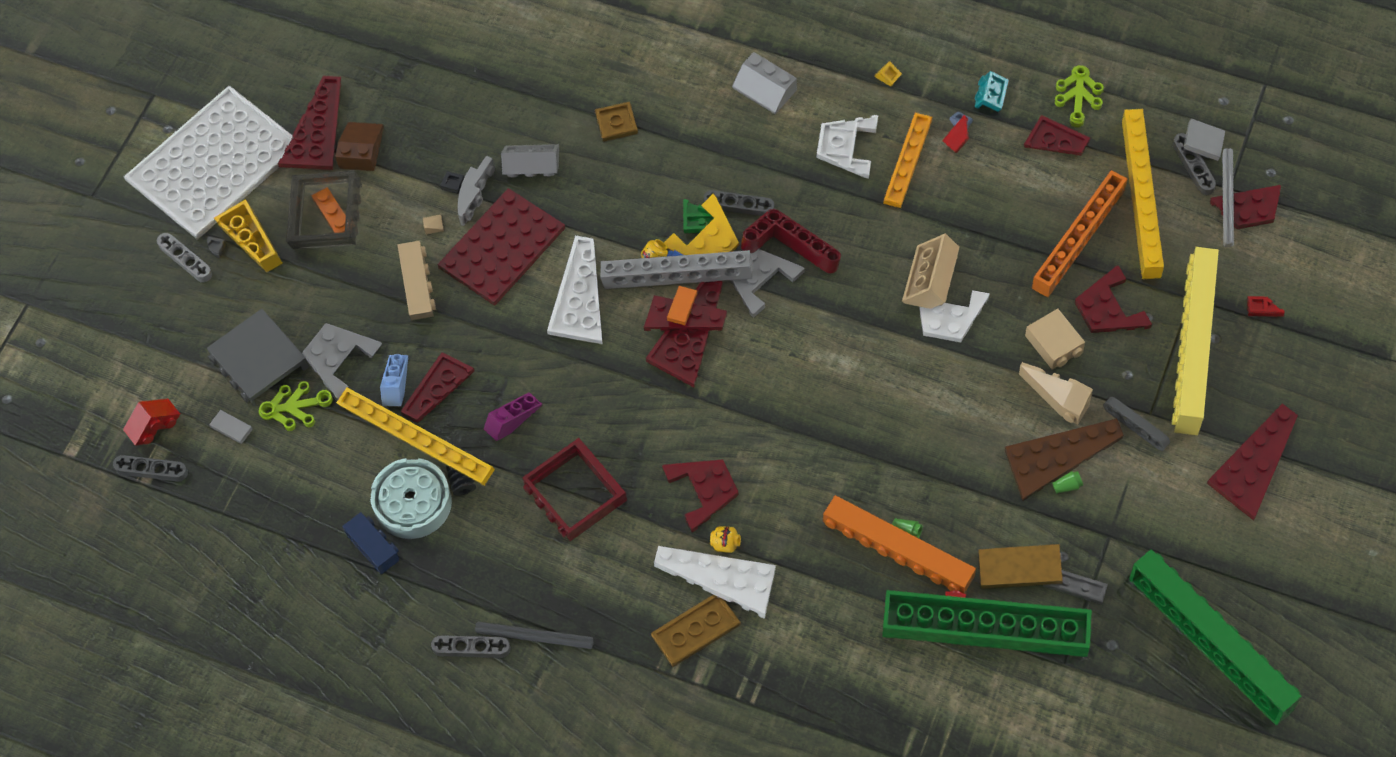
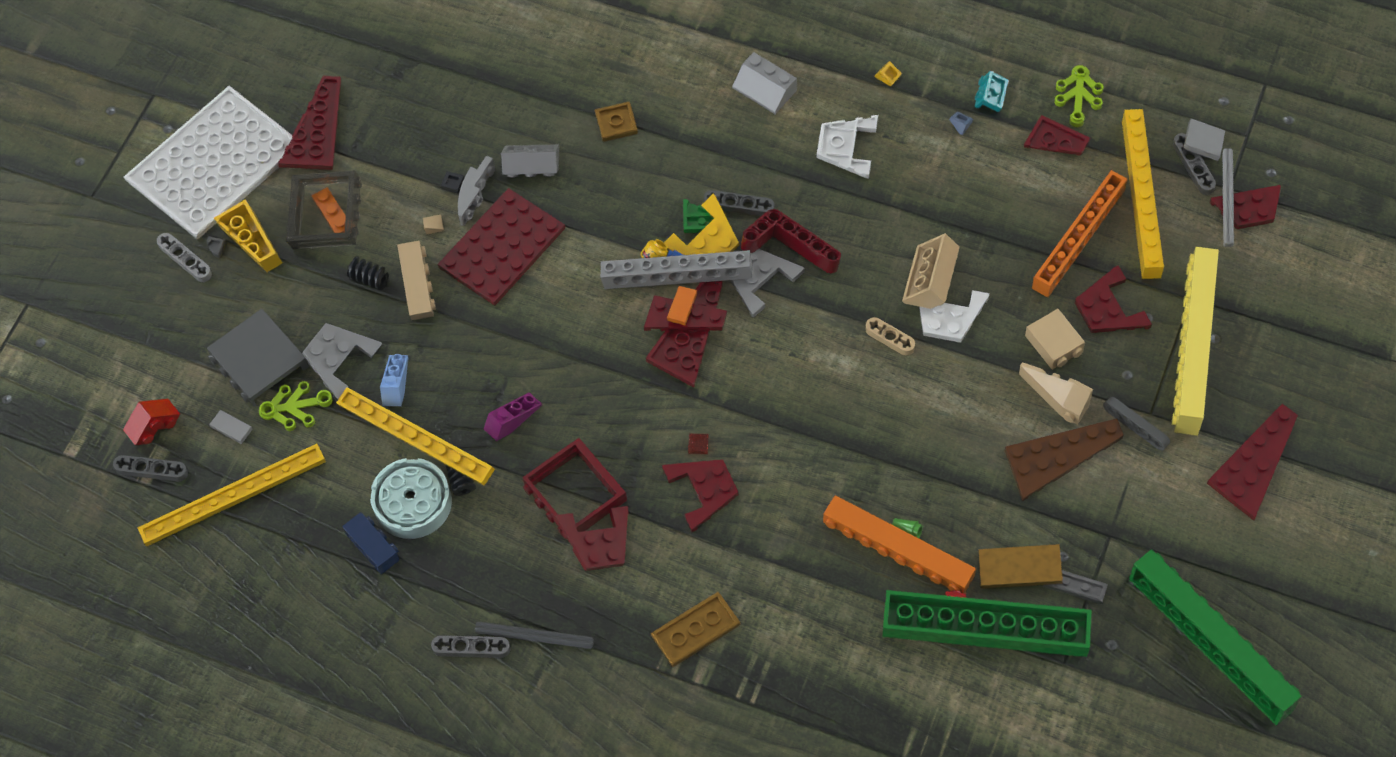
(231, 495): none -> yellow plate
(359, 146): reddish brown slope -> none
(367, 274): none -> black piece
(437, 384): dark red wing -> none
(577, 303): white wing -> none
(597, 547): none -> dark red wing
(698, 443): none -> clear red tile
(725, 539): yellow head -> none
(728, 578): white wing -> none
(875, 333): none -> tan beam
(907, 160): light orange tile -> none
(958, 135): red tile -> none
(1068, 482): bright green cone -> none
(1262, 307): red tile -> none

